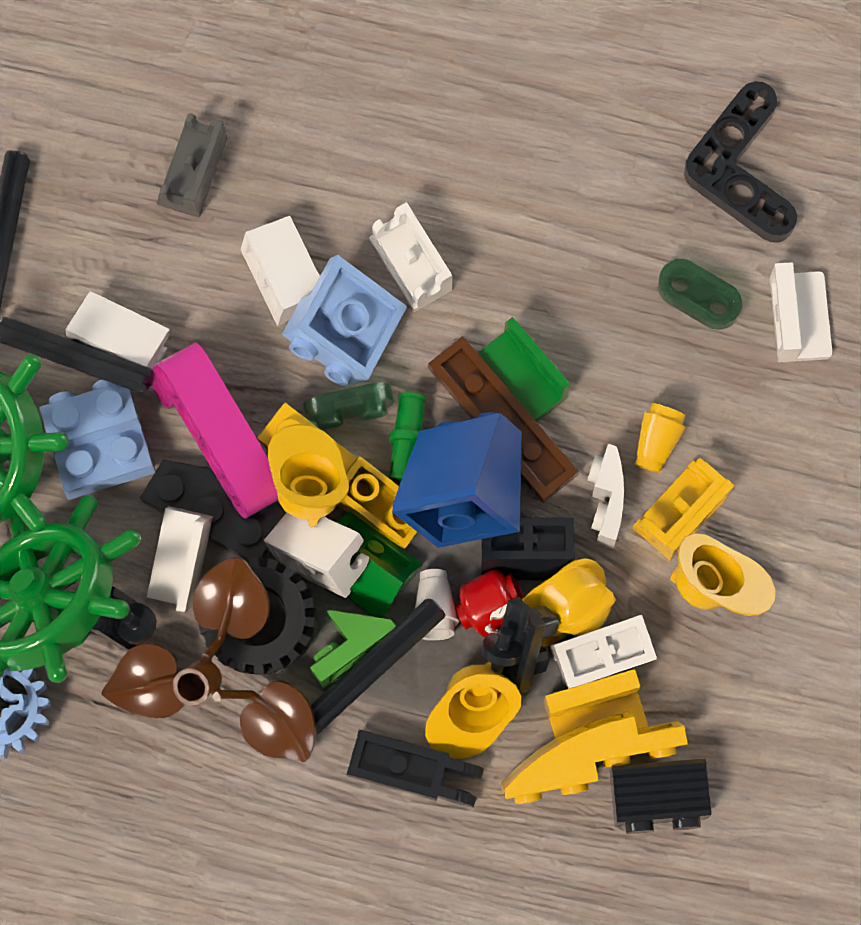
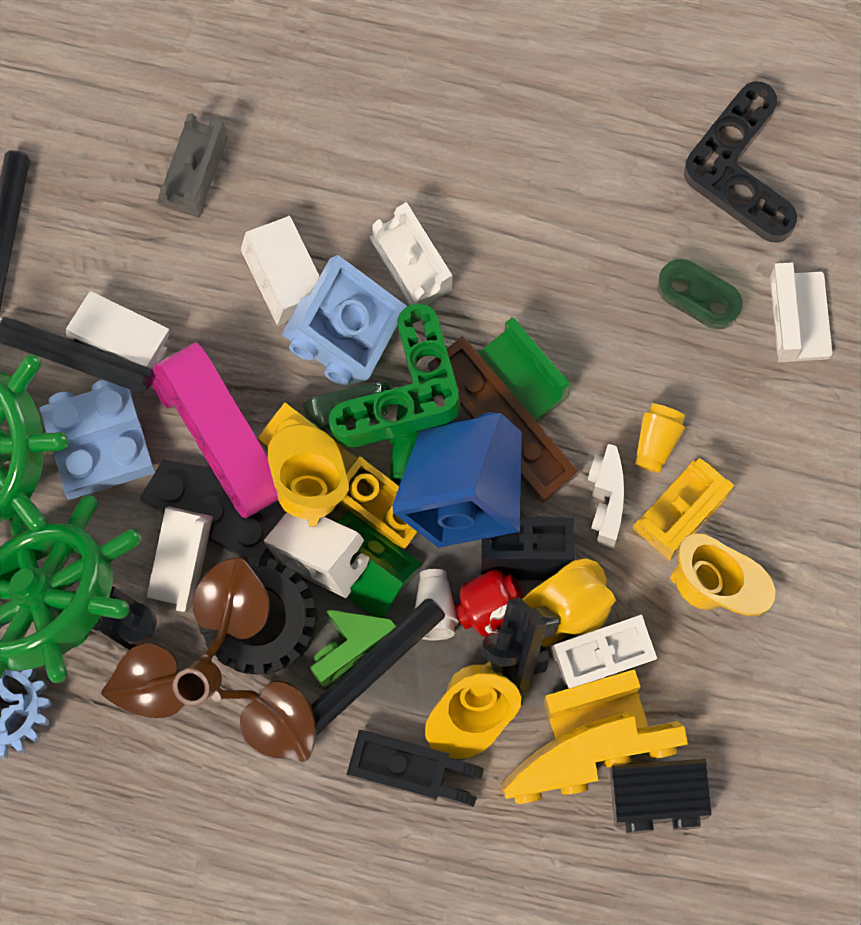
(424, 388): none -> green beam

